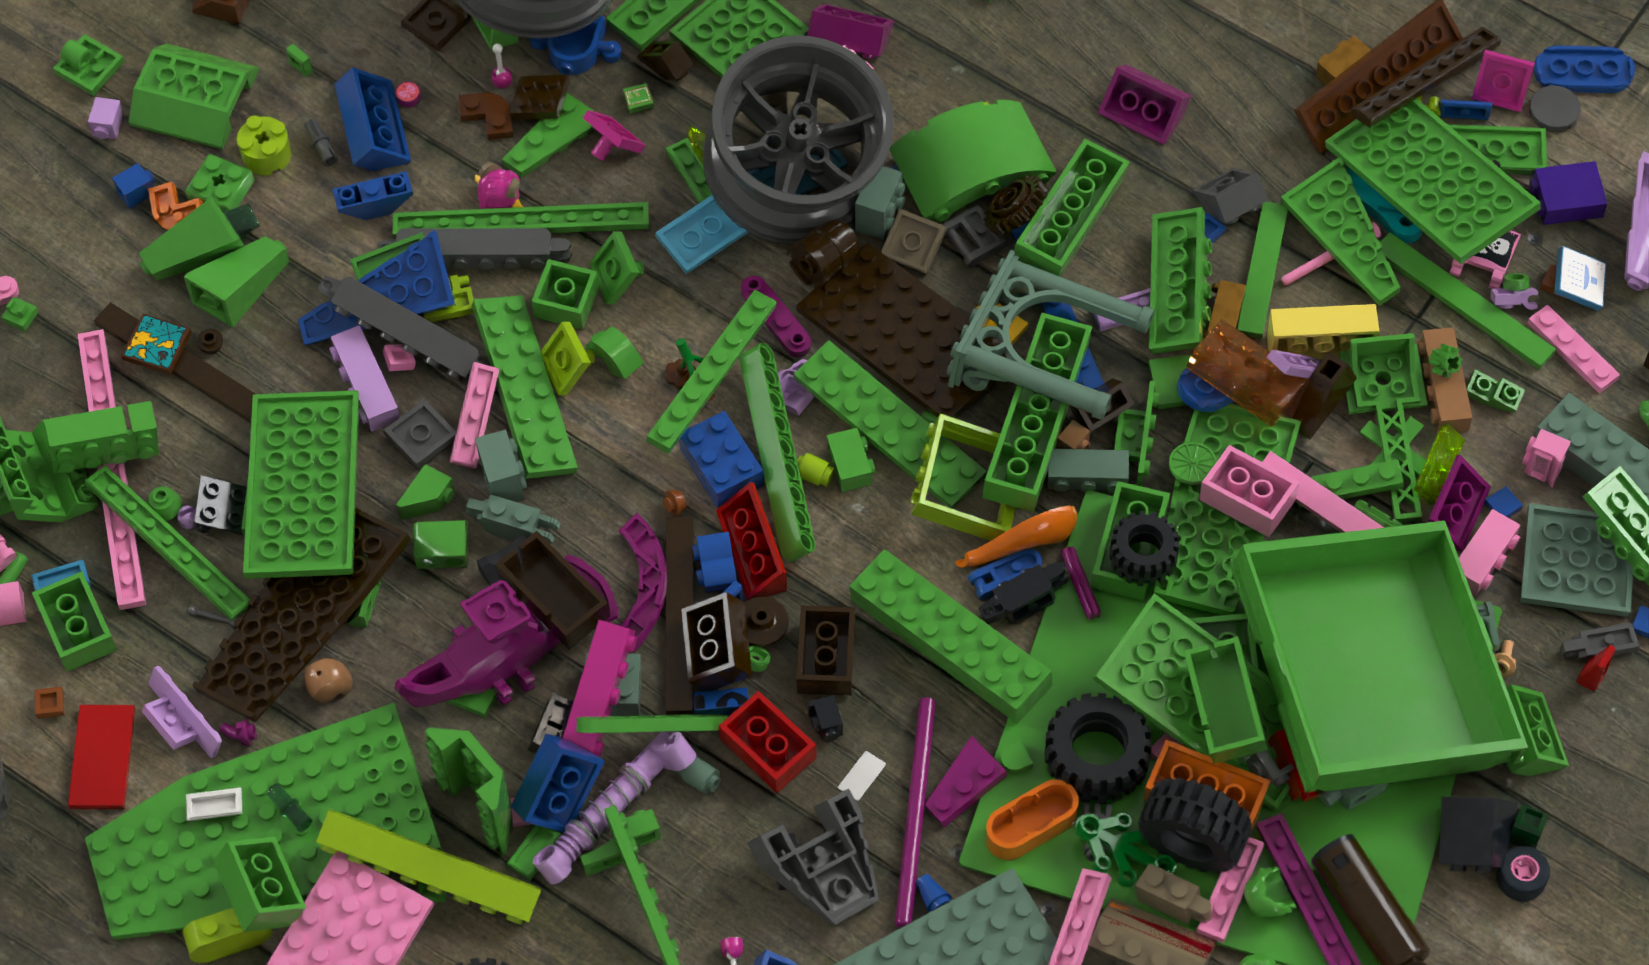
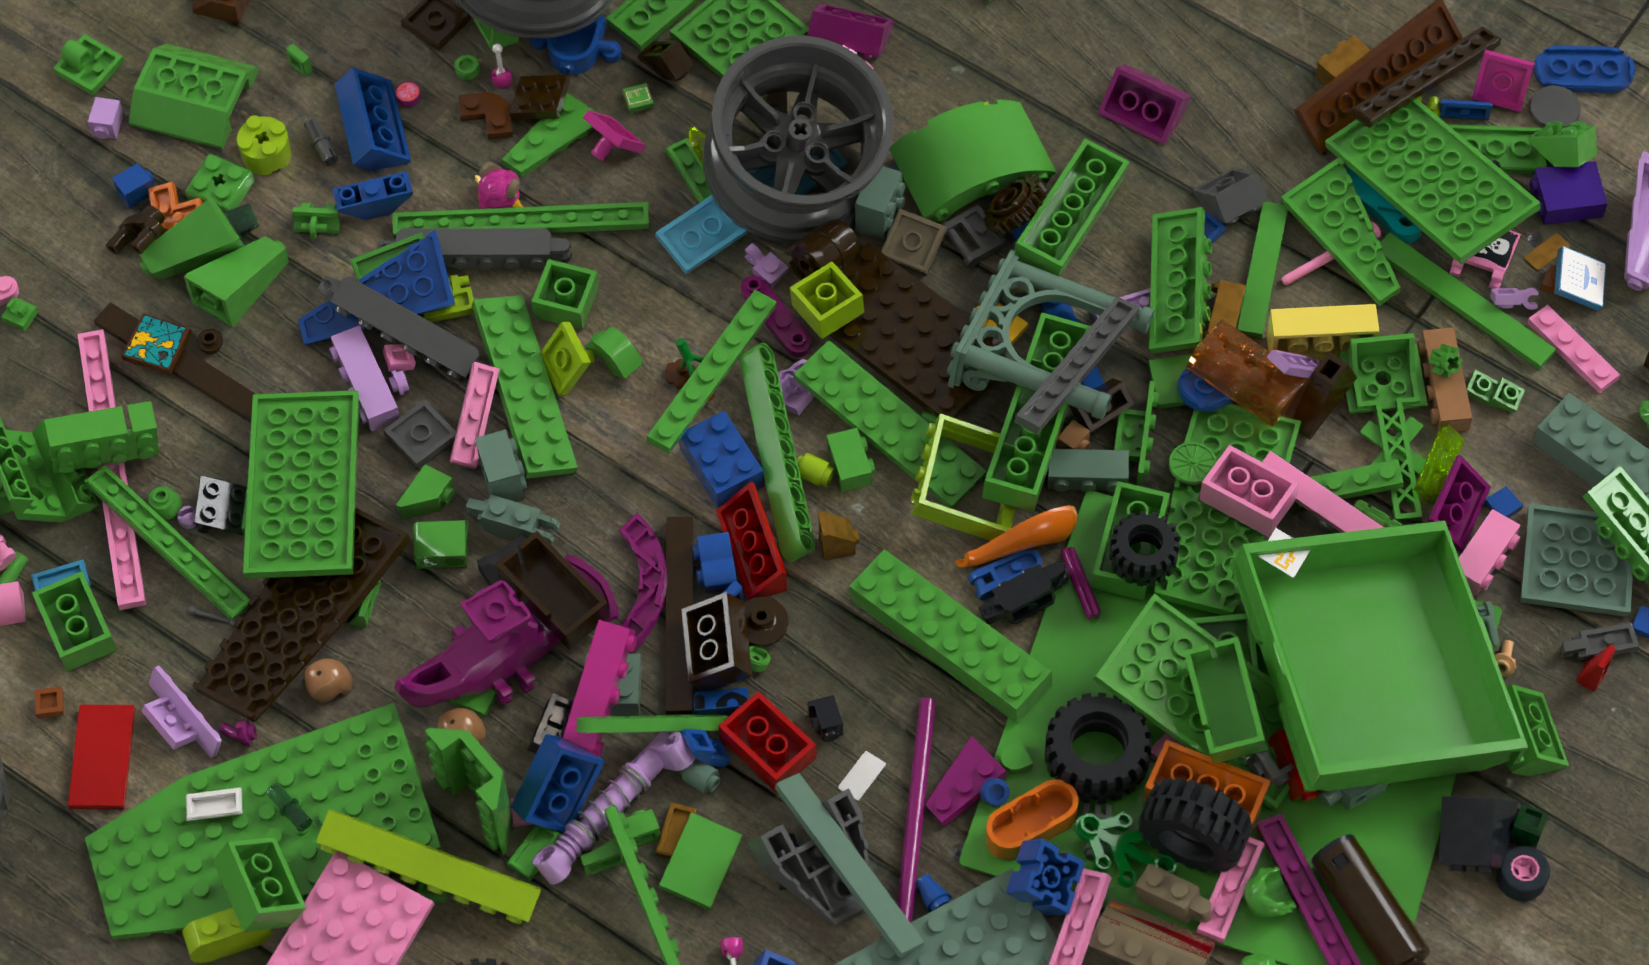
(140, 228): none -> dark brown connector
(316, 220): none -> bright green hips
(398, 382): none -> lavender plate
(464, 720): none -> medium nougat helmet
(467, 67): none -> bright green tile
(615, 267): bright green tile -> none
(673, 828): none -> pearl gold tile
(674, 502): dark orange plate -> none
(700, 861): none -> bright green tile
(705, 749): none -> blue slope
(767, 266): none -> lavender plate
(826, 650): dark brown brick -> none
(827, 300): none -> lime brick
(836, 536): none -> pearl gold slope
(849, 865): none -> sand green tile
(994, 791): none -> blue tile
(1045, 877): none -> blue brick
(1076, 365): none -> dark grey plate
(1286, 562): none -> white sticker
(1516, 282): bright green tile -> none
(1545, 456): bright pink window -> none
(1546, 251): none -> pearl gold sticker
(1566, 144): none -> bright green slope

